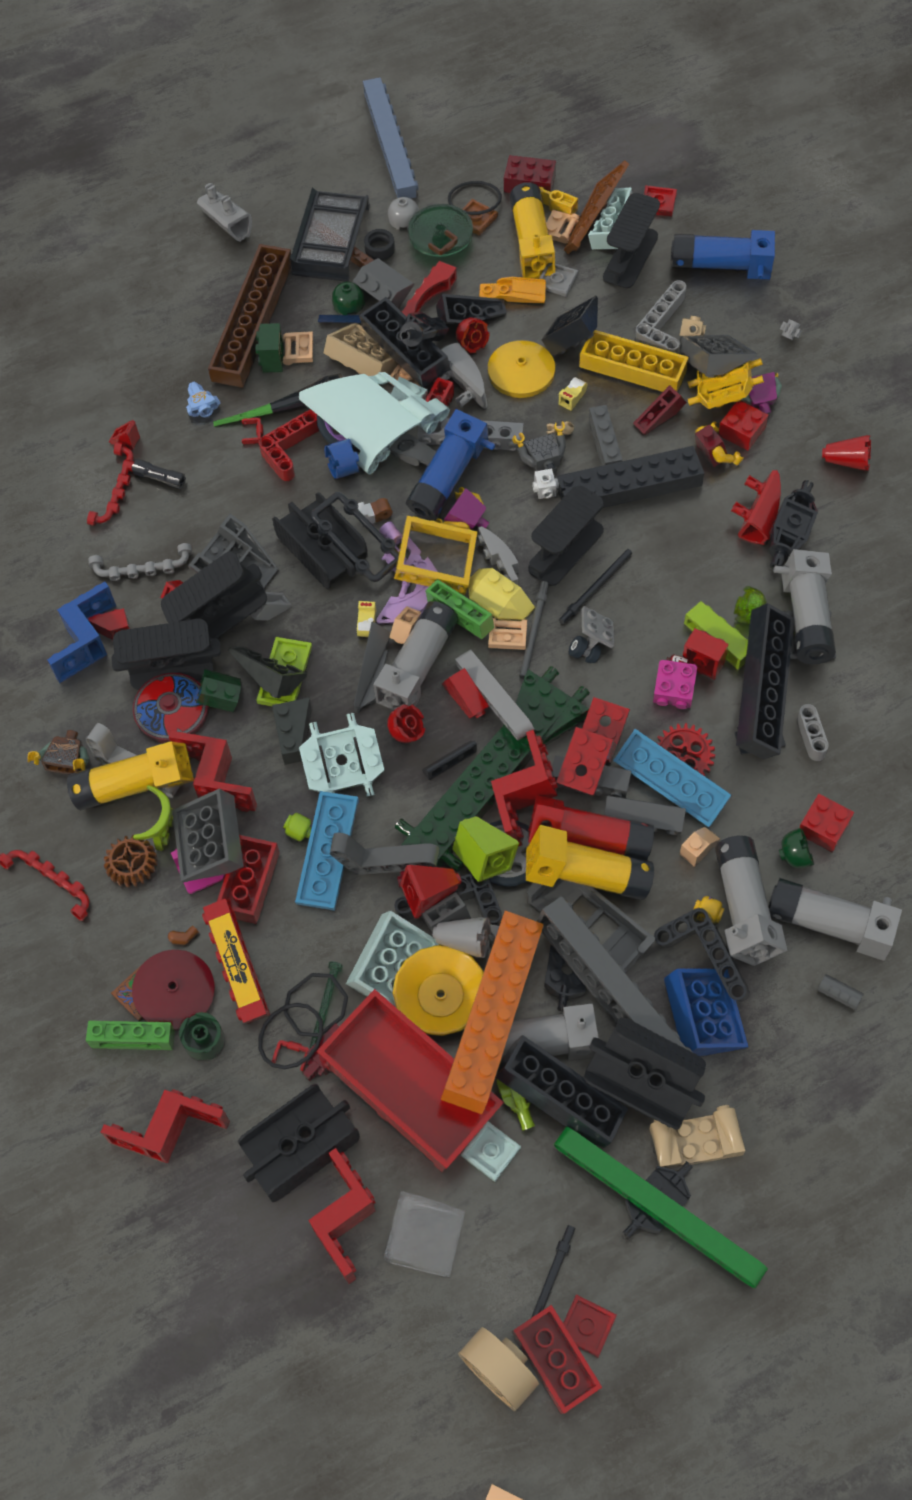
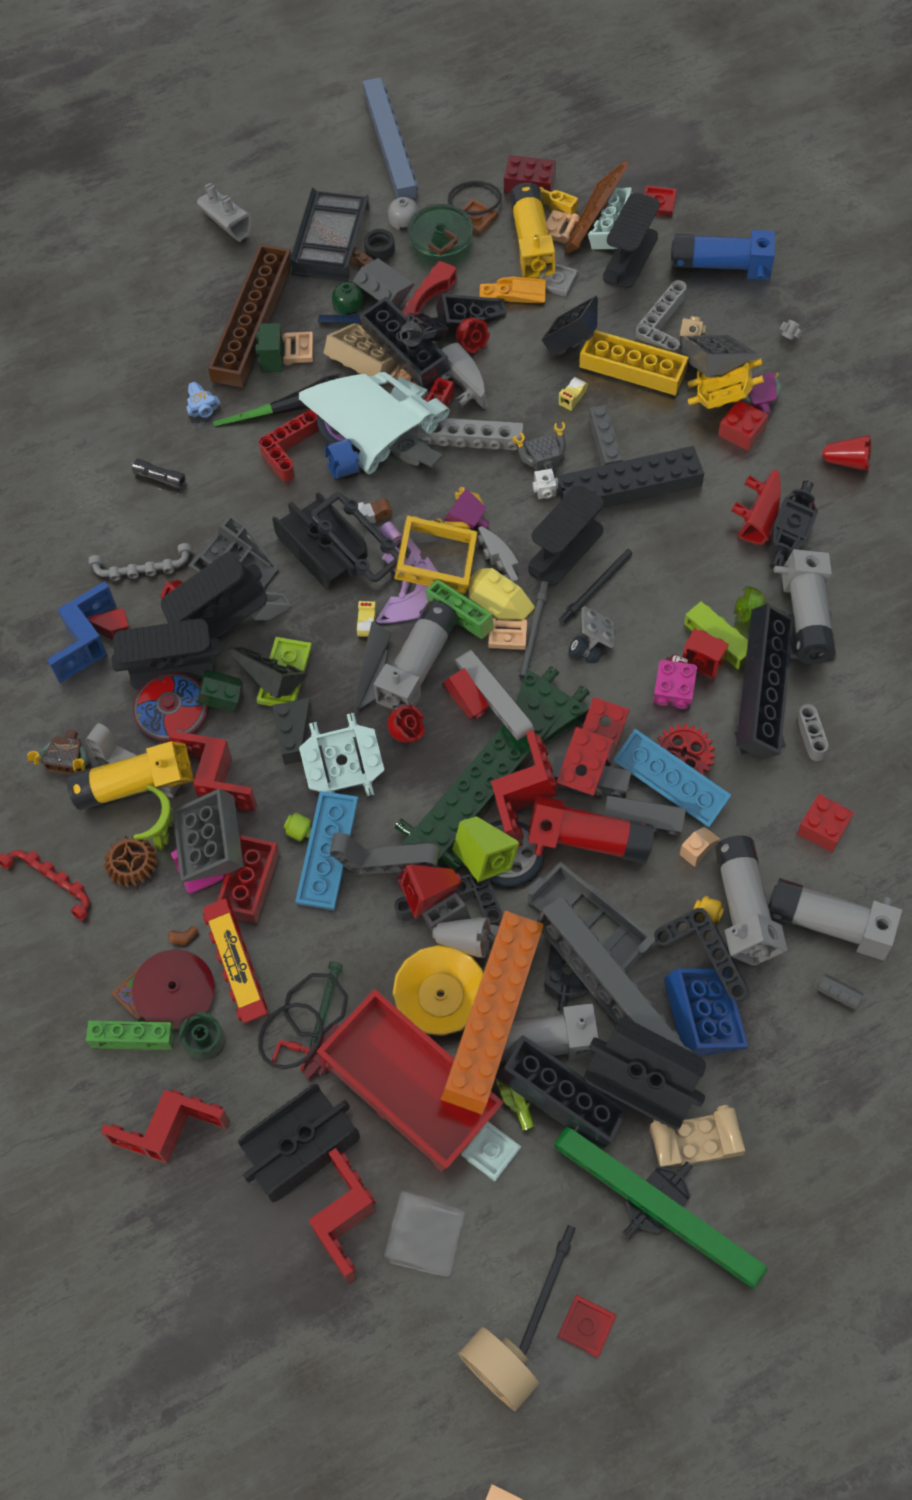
(118, 492): red bar -> none
(127, 434): red slope -> none
(259, 430): red piece -> none
(384, 954): light aqua slope -> none
(404, 624): light nougat slope -> none
(450, 759): black slope -> none
(463, 440): blue piece -> none
(521, 369): yellow dish -> none
(554, 858): yellow piece -> none
(556, 1359): red brick -> none
(569, 428): tan arm -> none
(660, 410): dark red slope -> none
(713, 446): dark red torso -> none
(796, 849): dark green cylinder -> none

